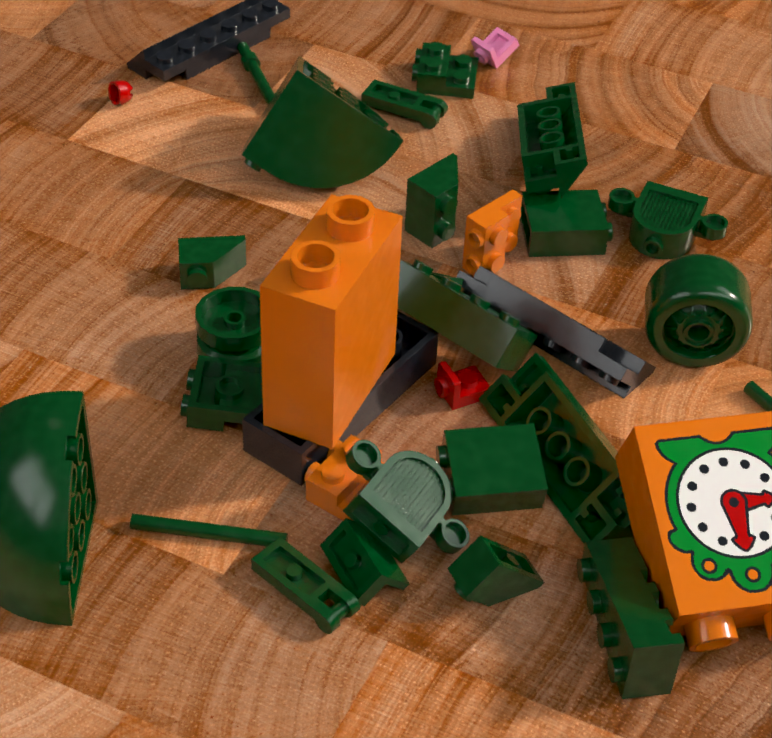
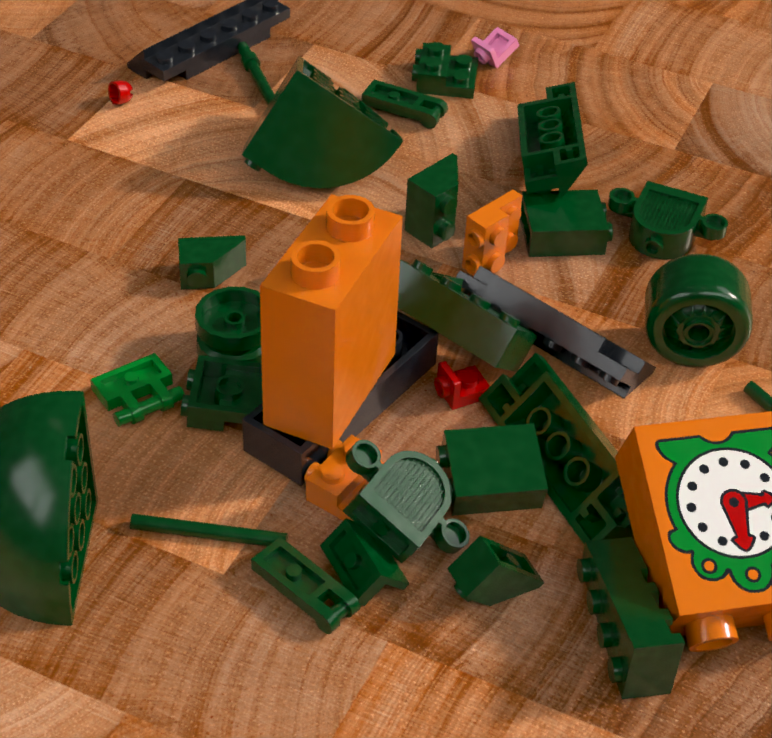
(135, 381): none -> green plate

